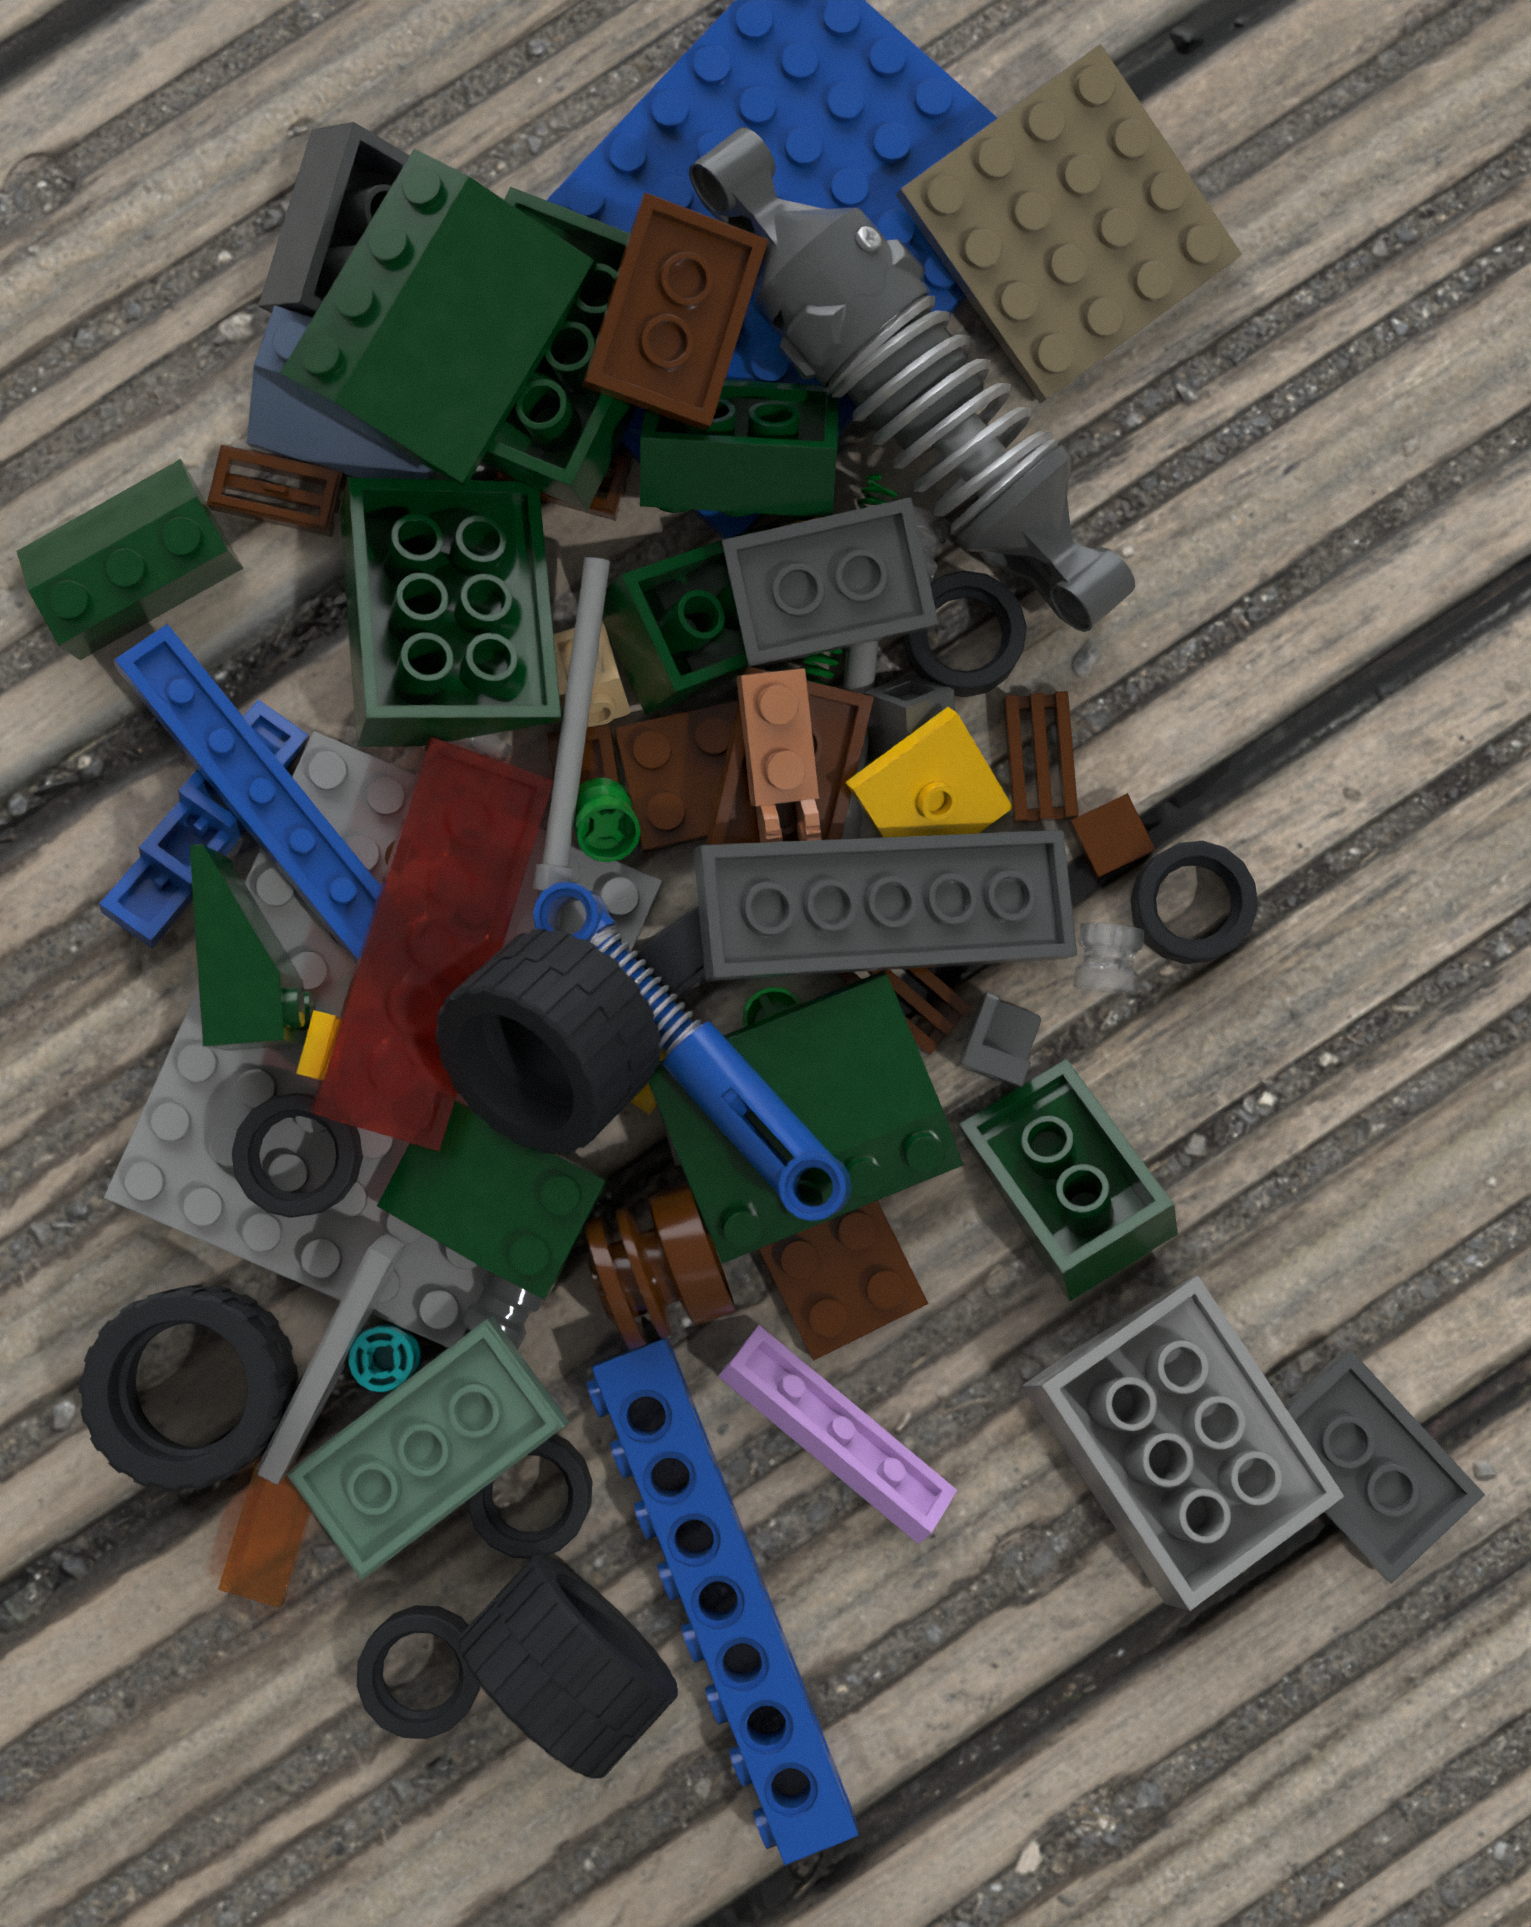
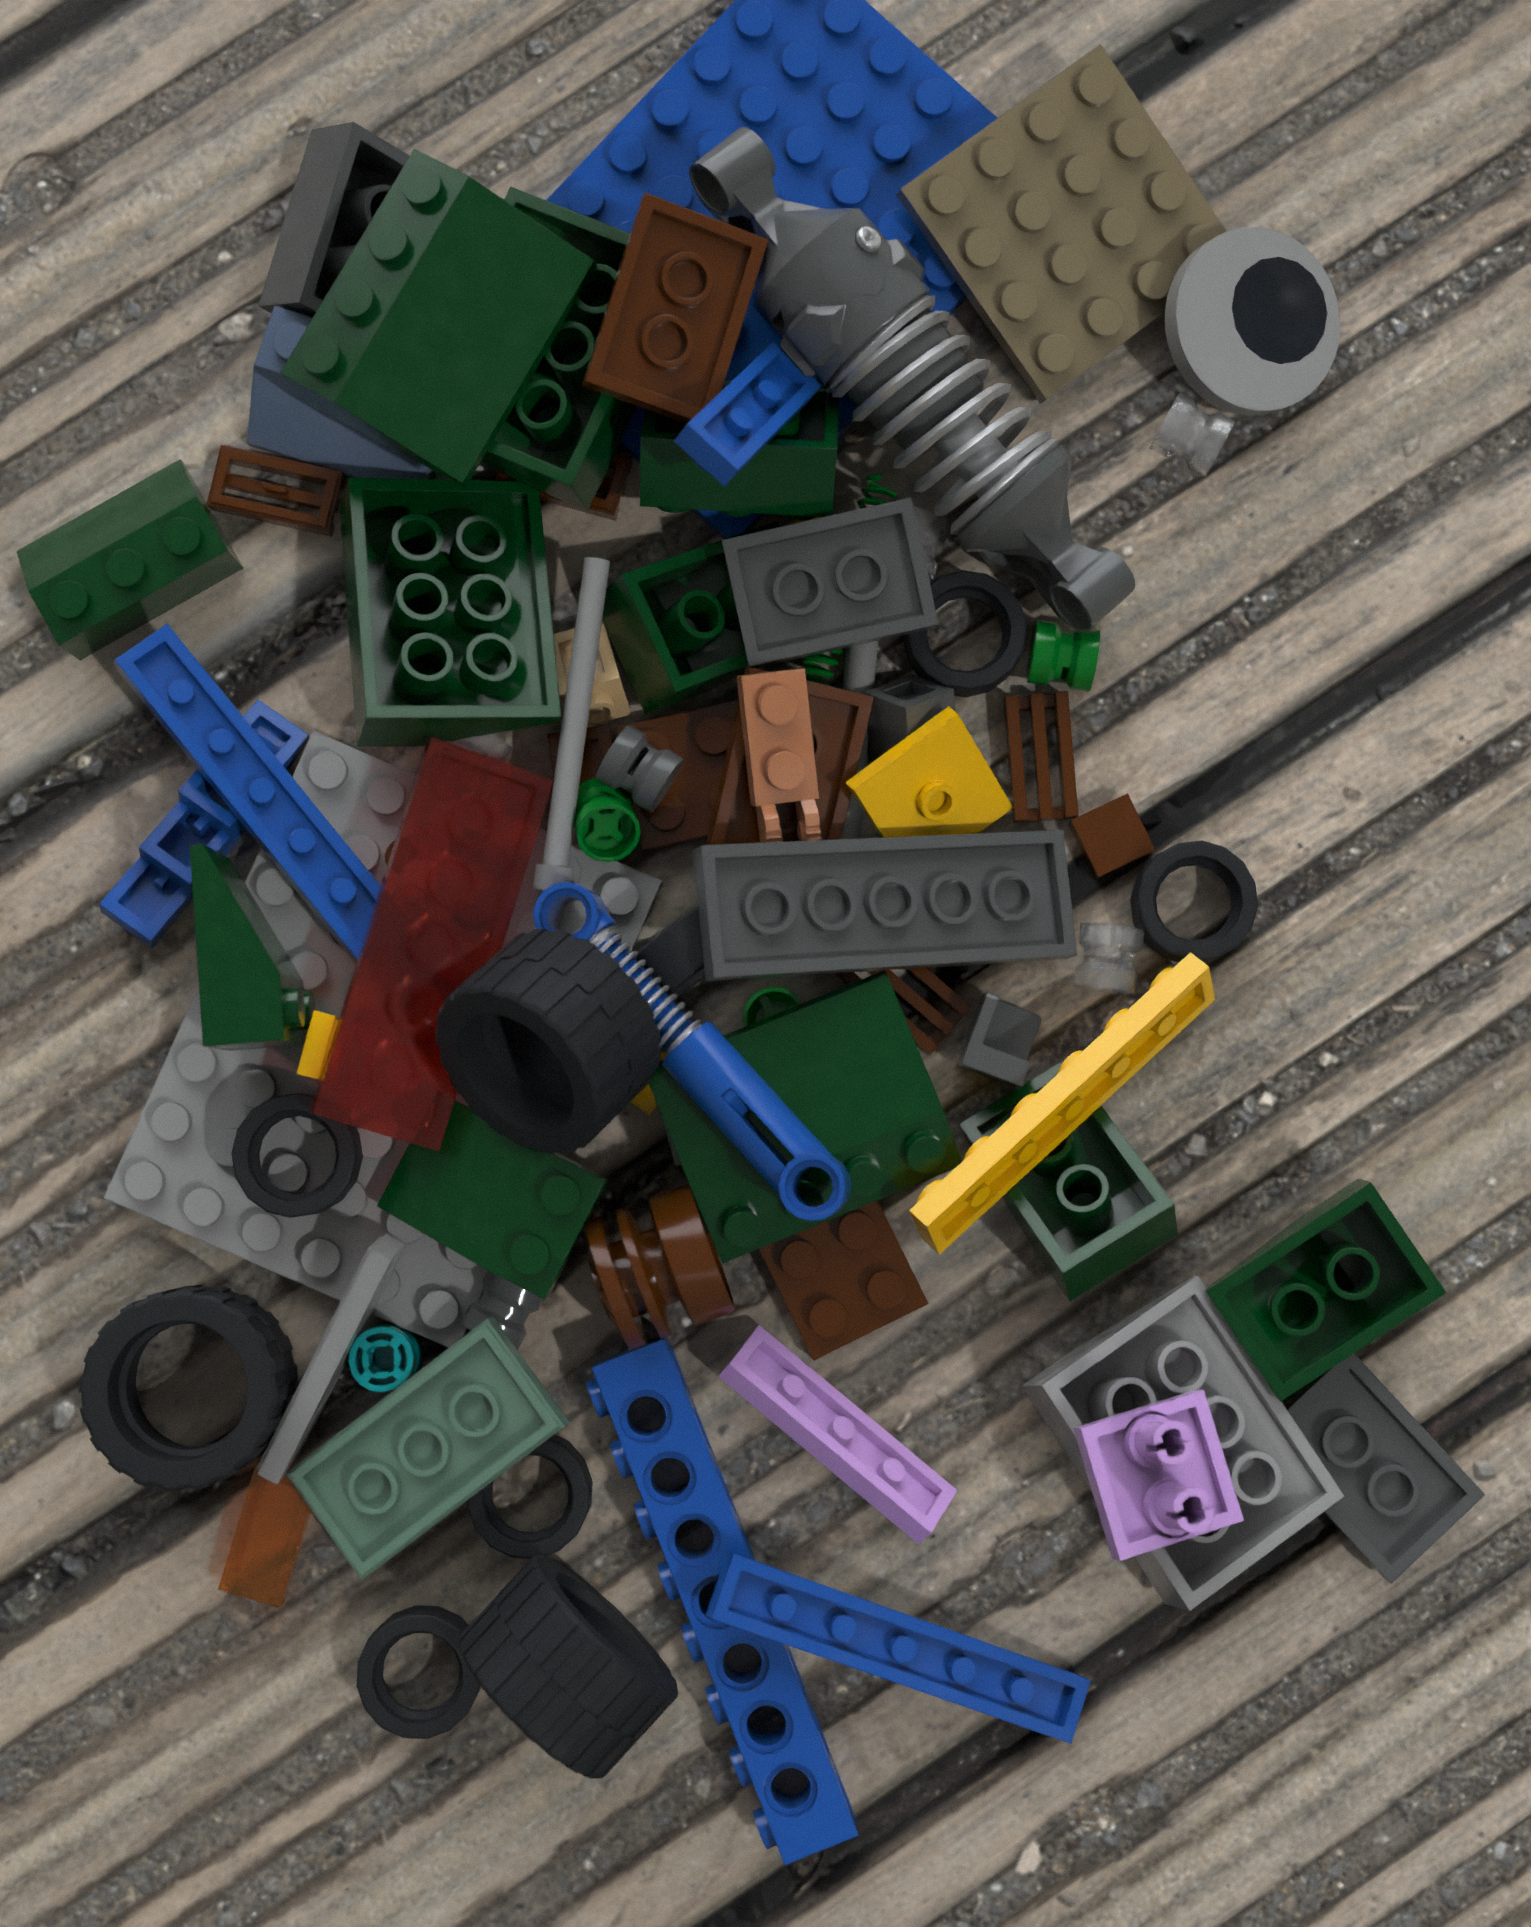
(639, 768): none -> dark grey wheel
(746, 414): none -> blue plate
(897, 1647): none -> blue plate
(1052, 1114): none -> yellow plate
(1062, 656): none -> green wheel
(1158, 1474): none -> lavender plate
(1192, 433): none -> clear wheel
(1252, 321): none -> light grey piece
(1324, 1288): none -> dark green slope

